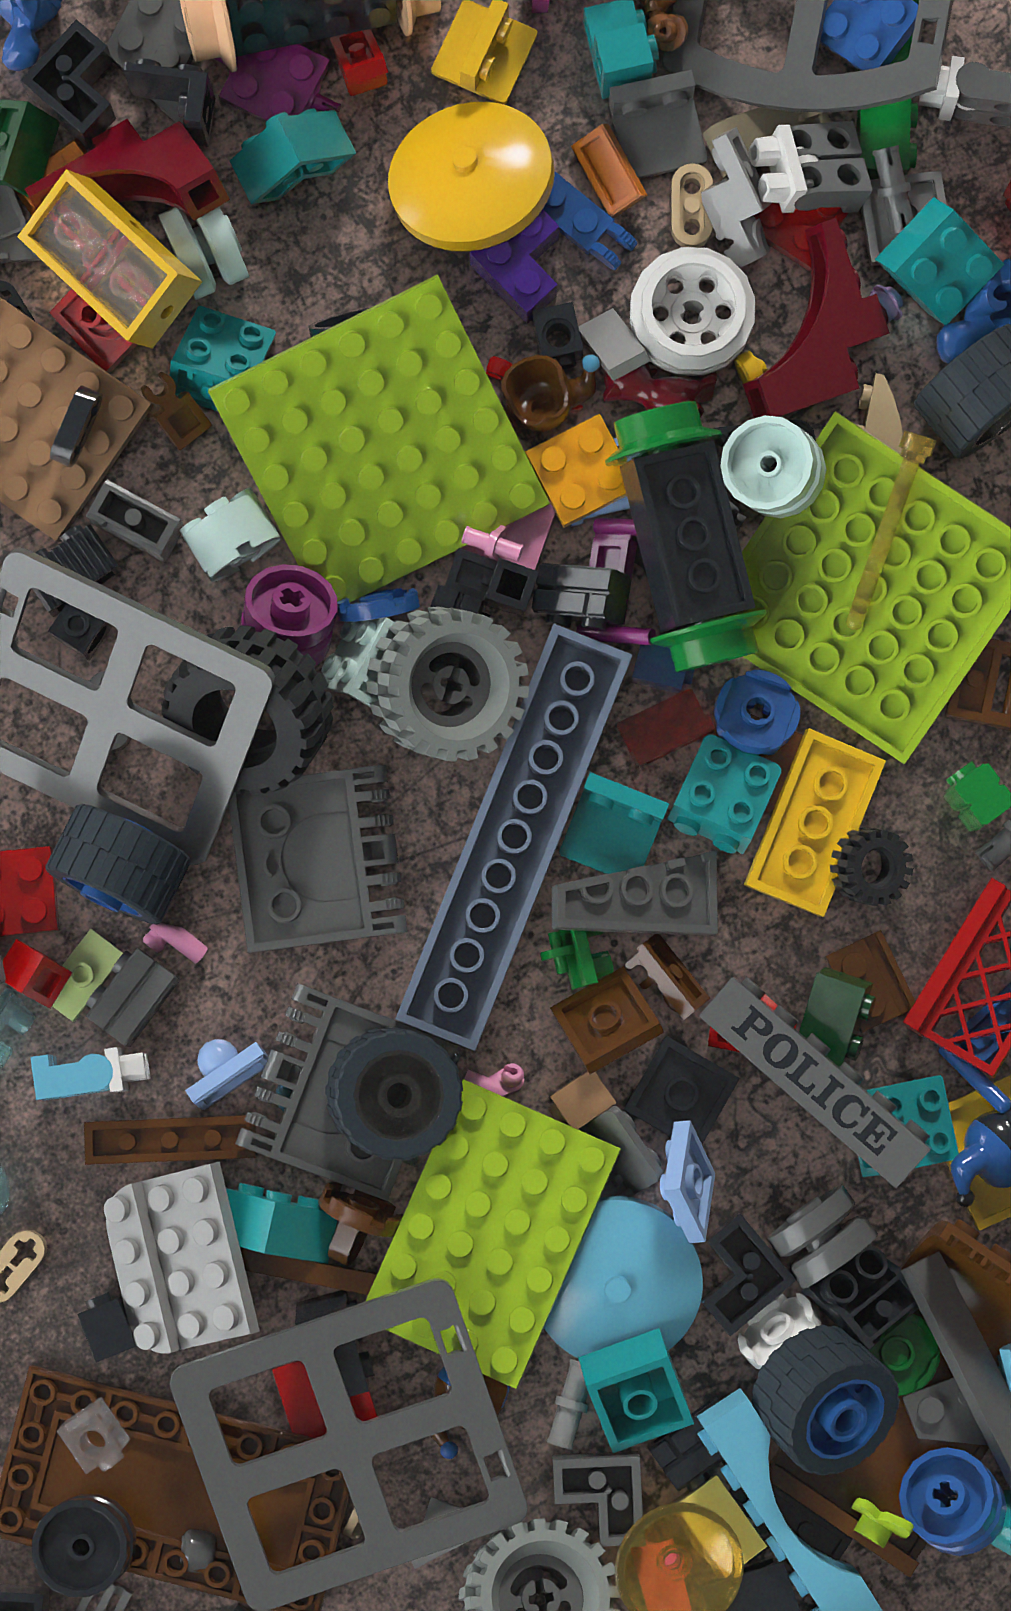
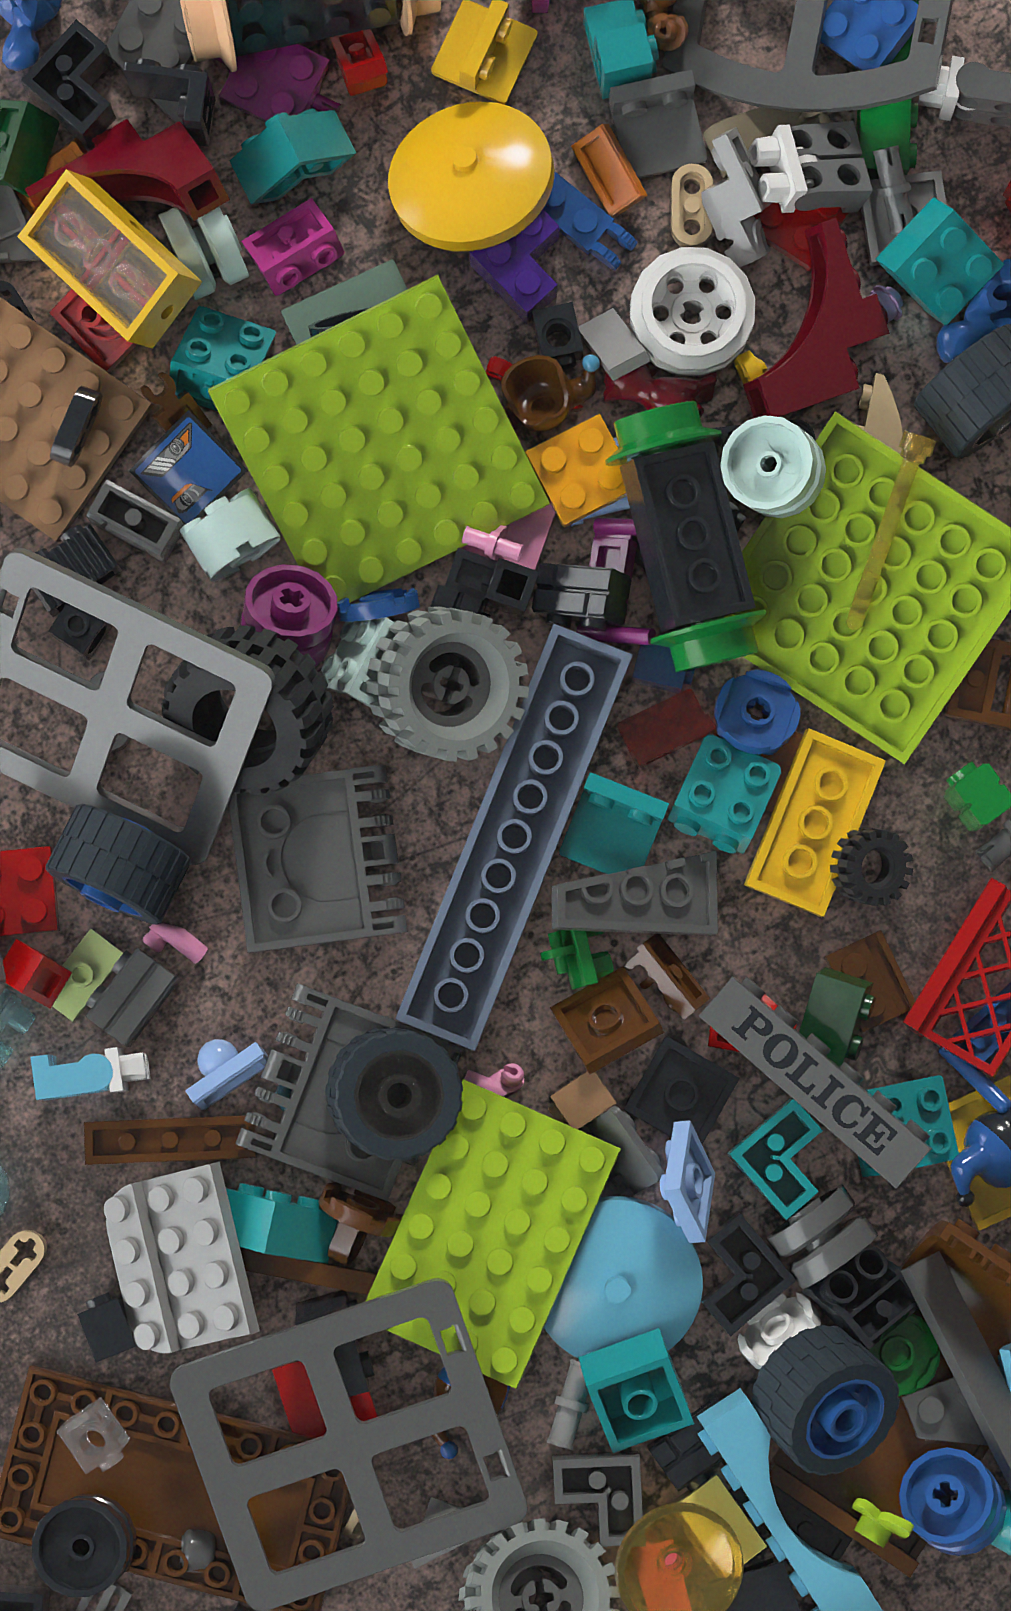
(188, 469): none -> slope
(294, 247): none -> dark pink bracket
(353, 294): none -> sand green tile
(767, 1154): none -> teal brick

